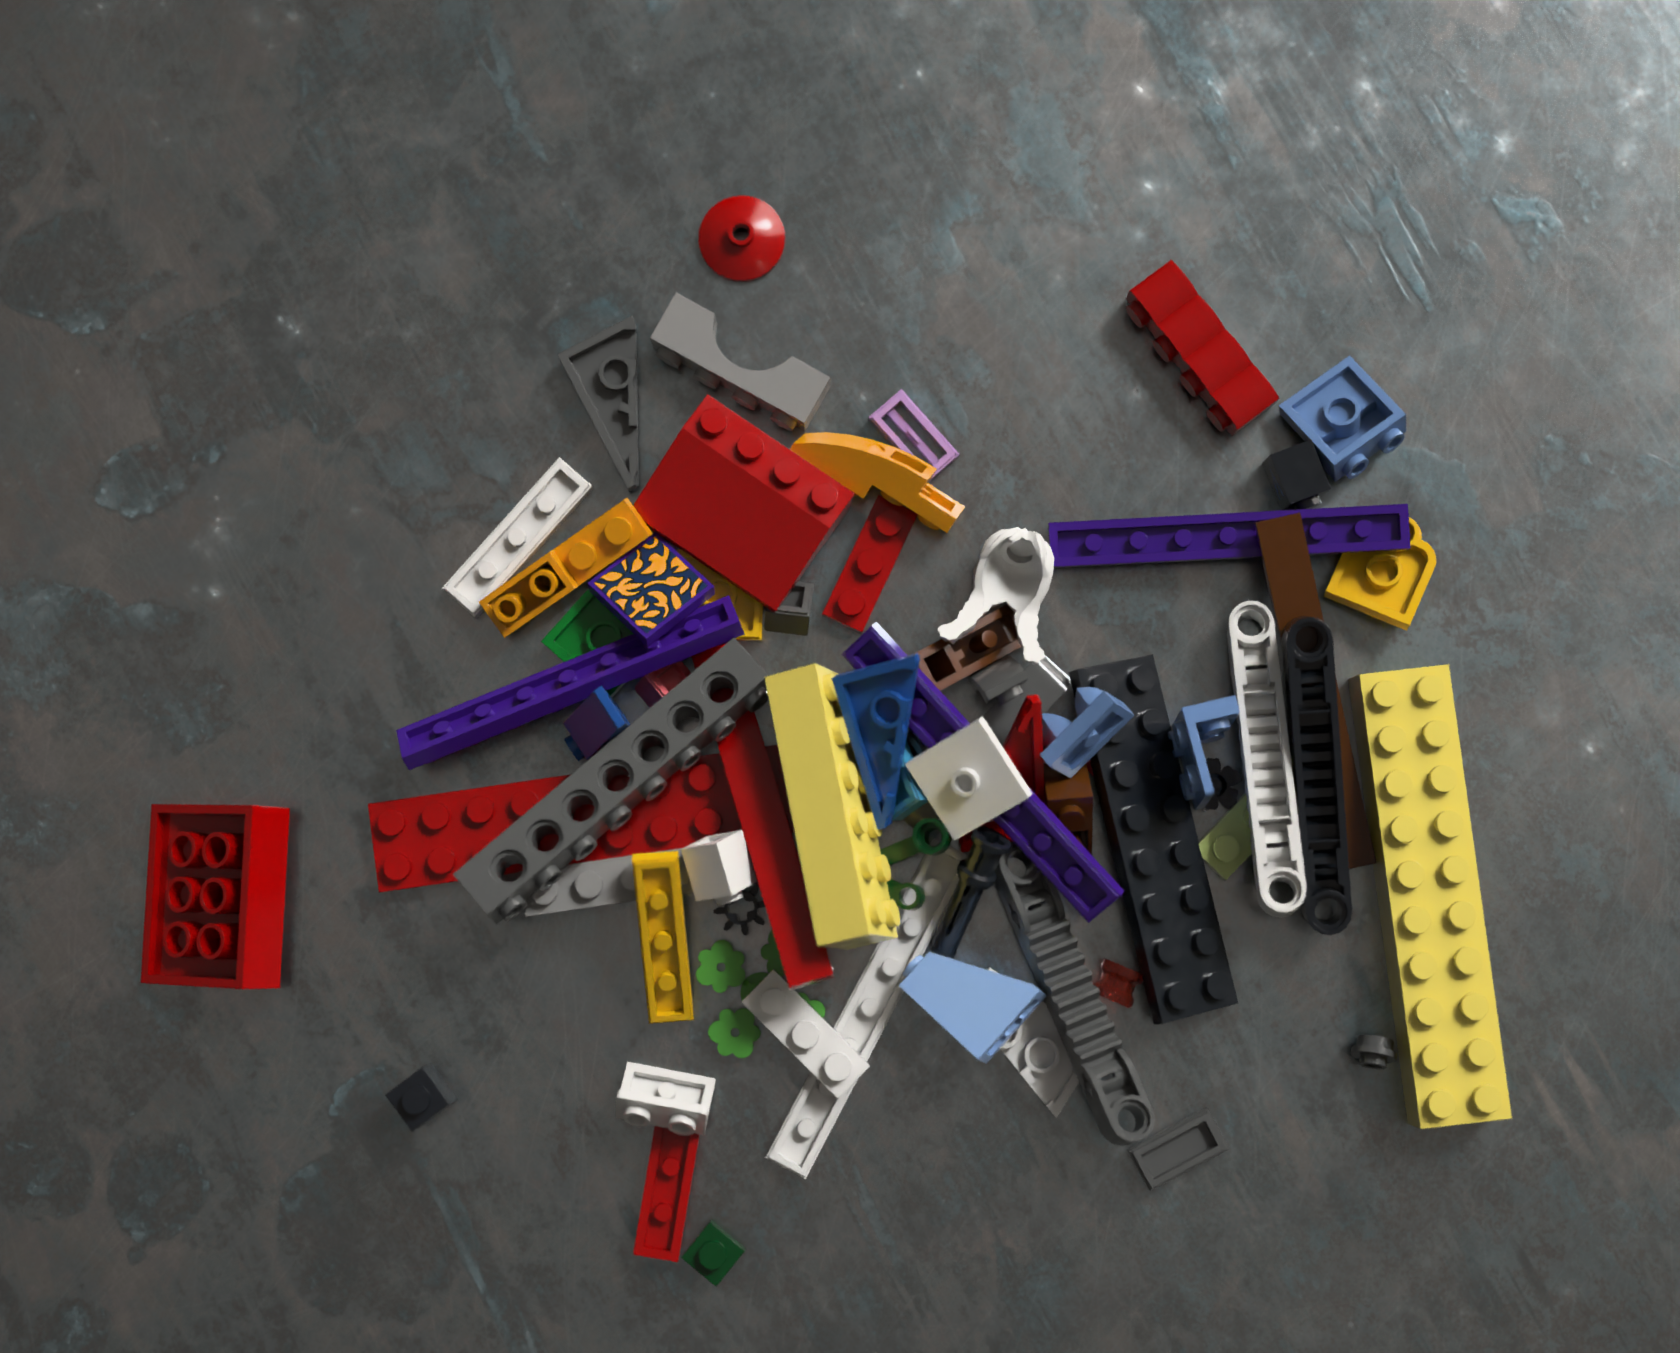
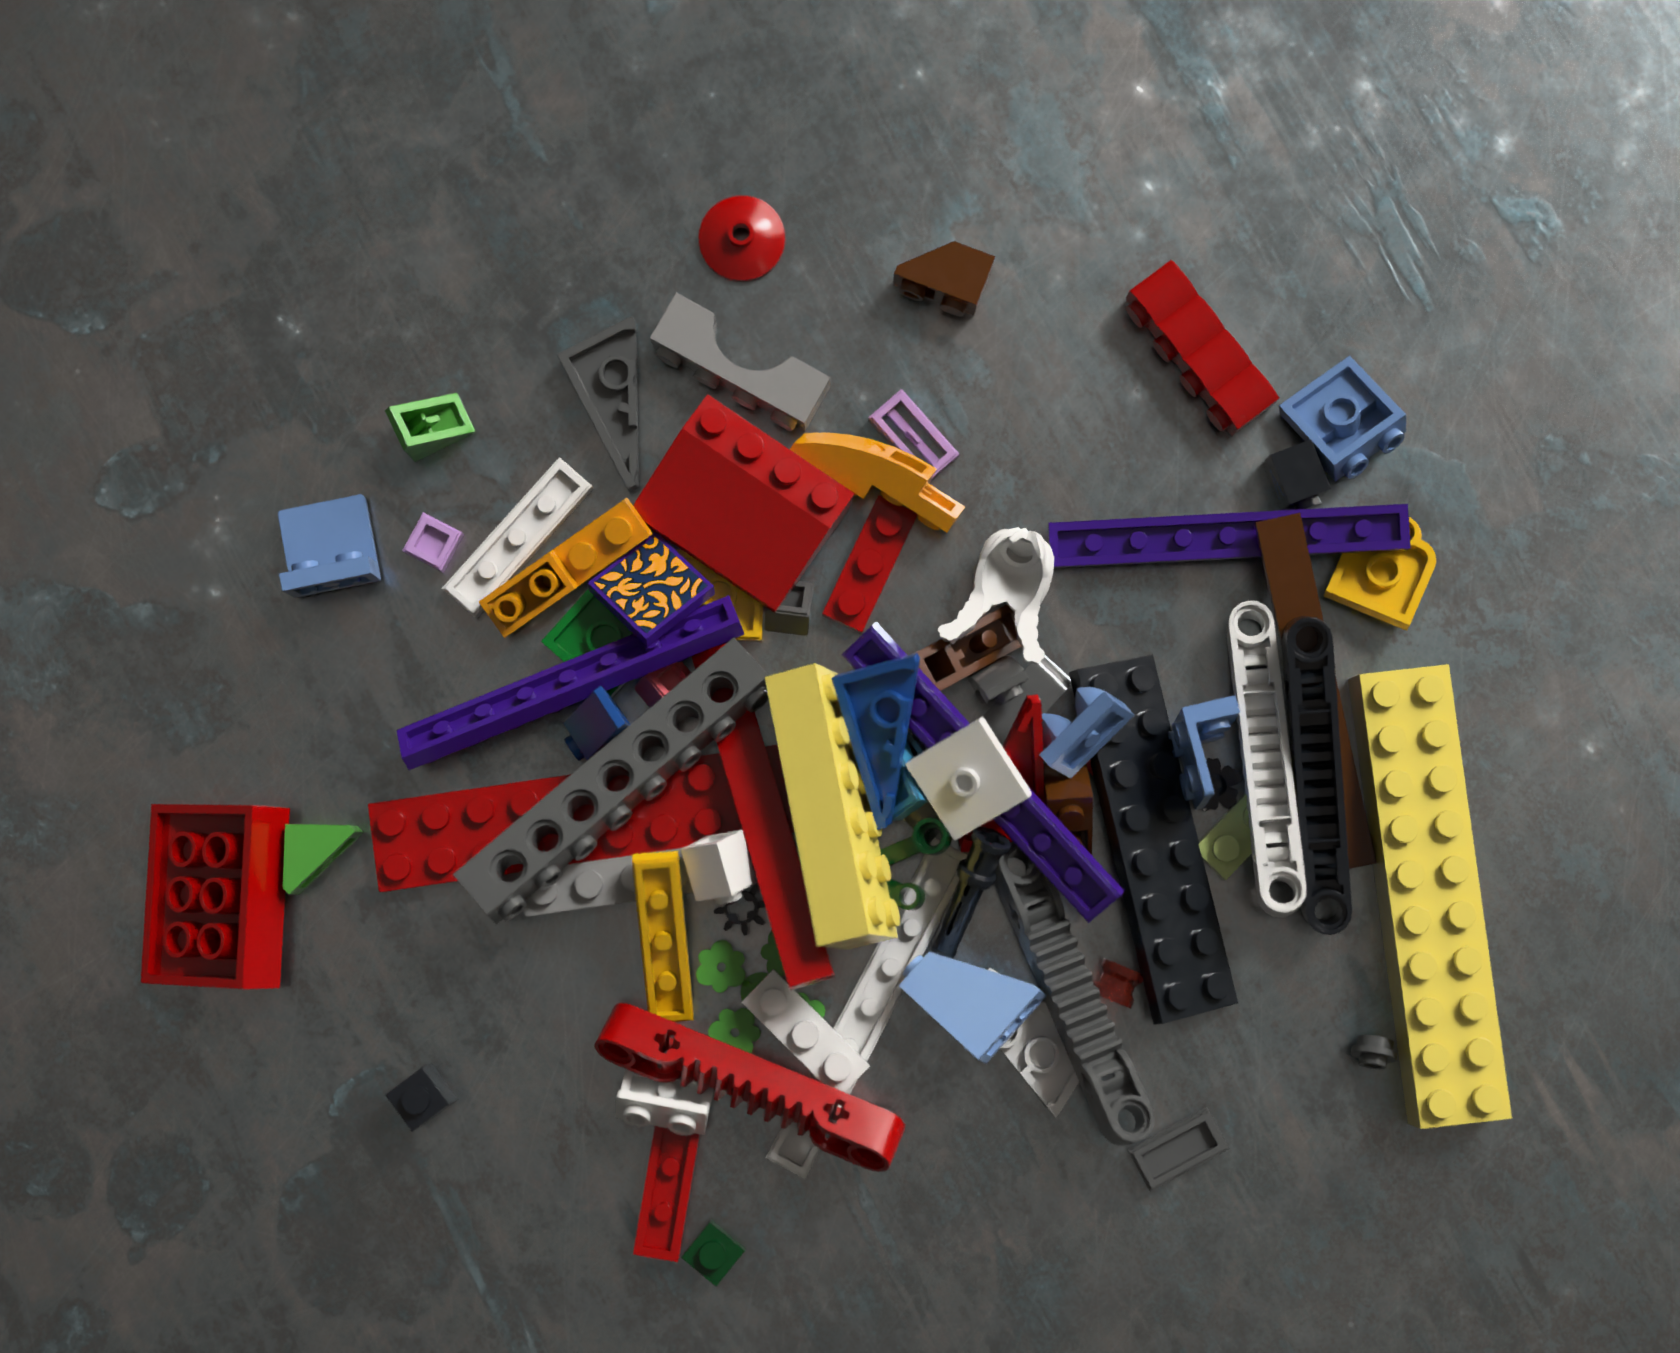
(311, 850): none -> bright green slope
(328, 546): none -> medium blue bracket
(429, 424): none -> bright green slope
(433, 542): none -> lavender tile
(861, 1135): none -> red gear
(949, 275): none -> reddish brown slope

